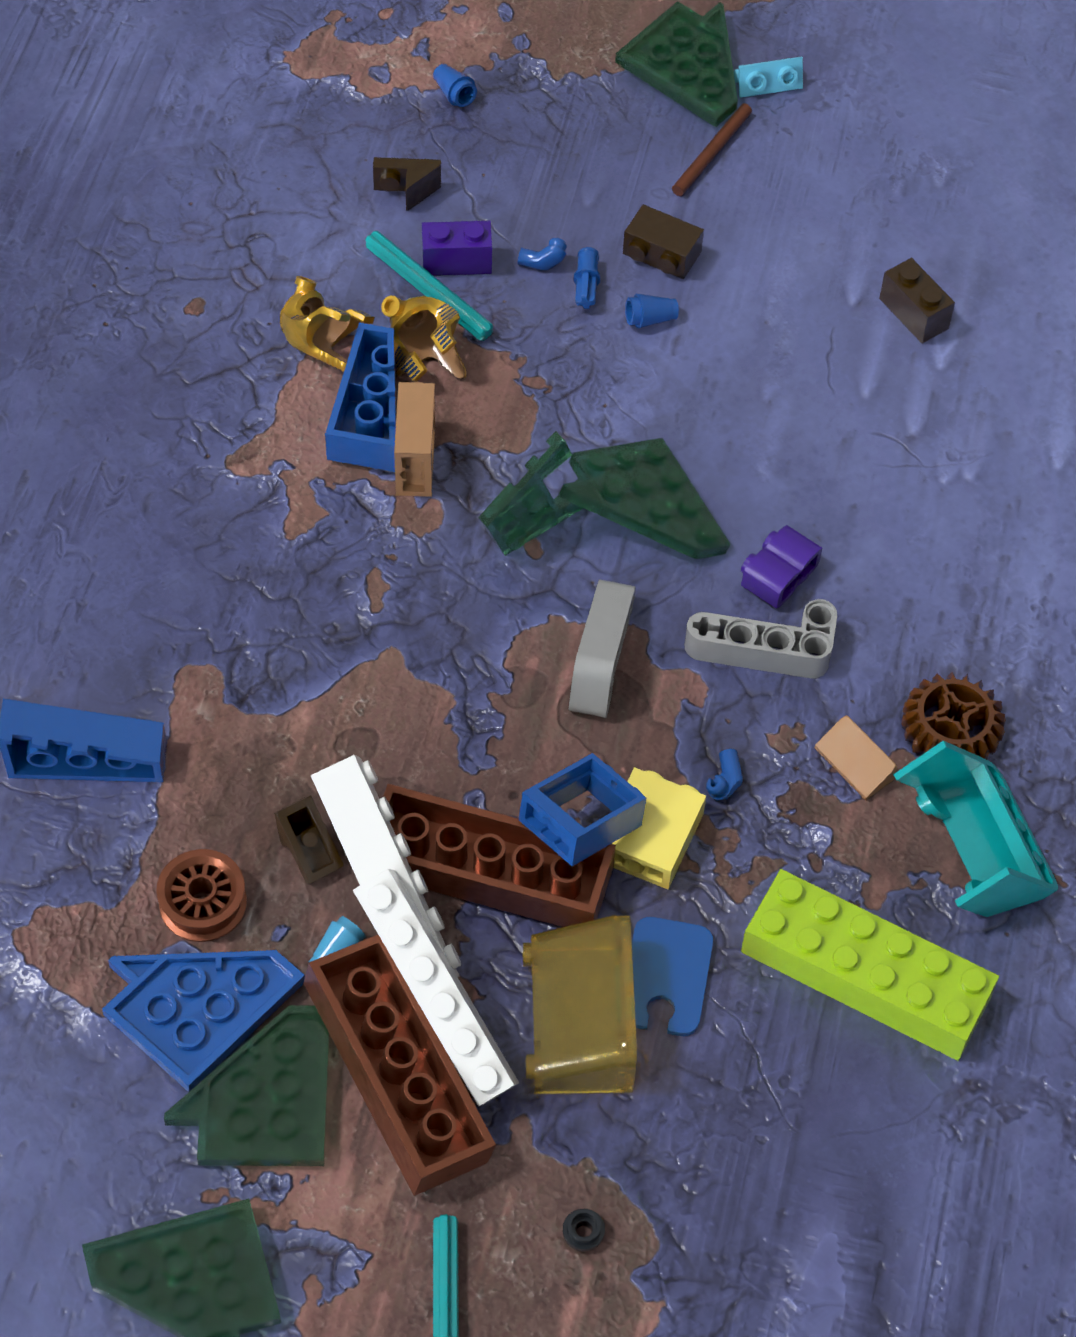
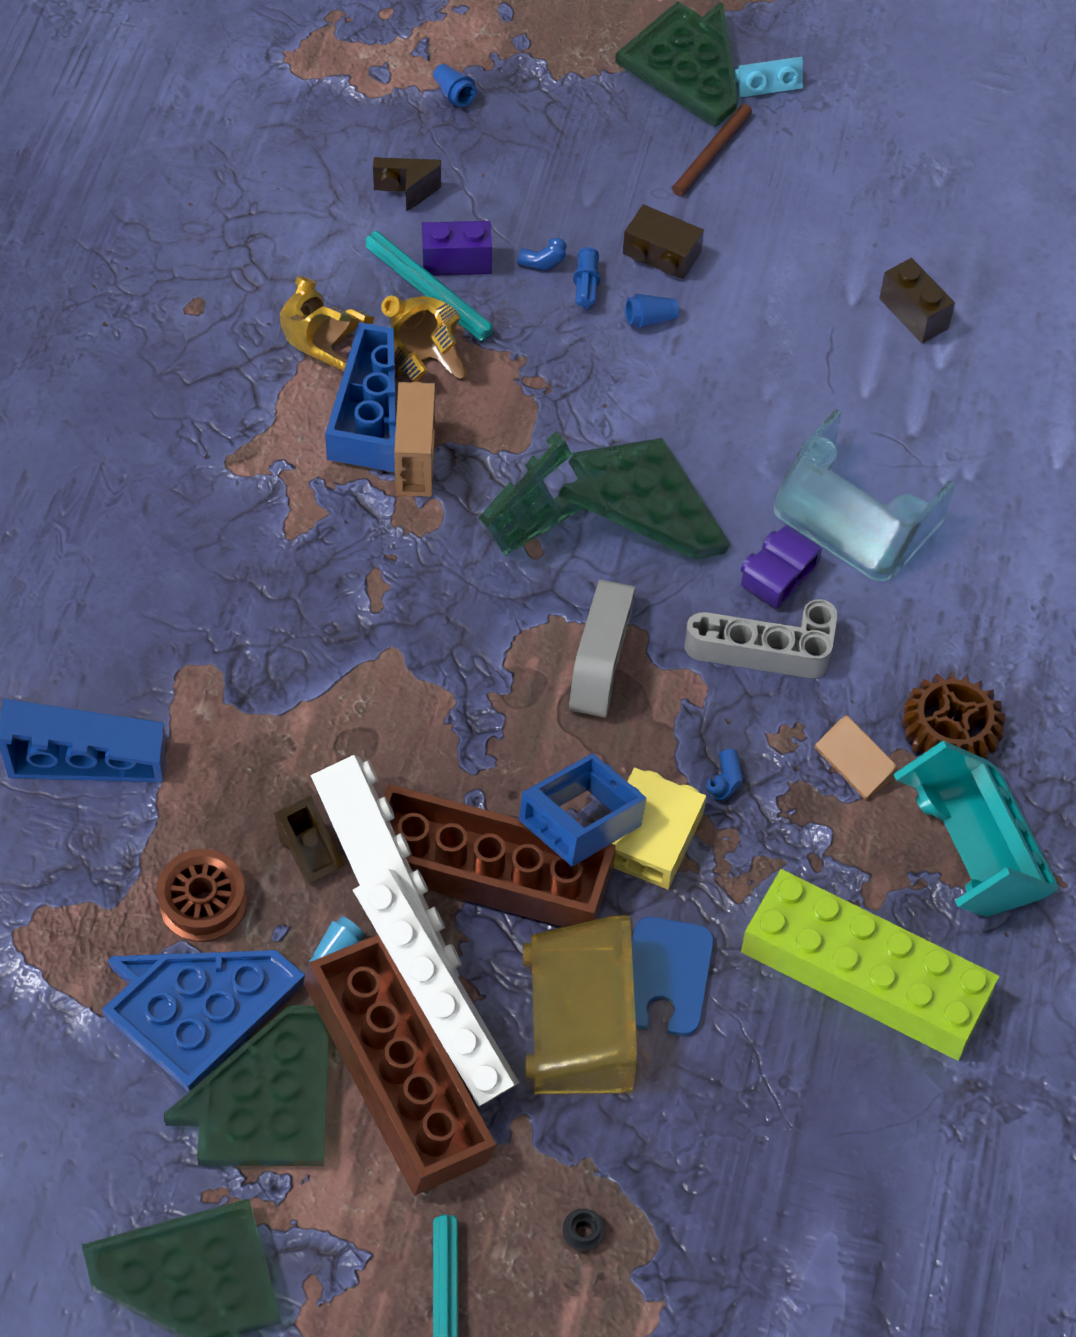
(848, 520): none -> clear light blue windscreen

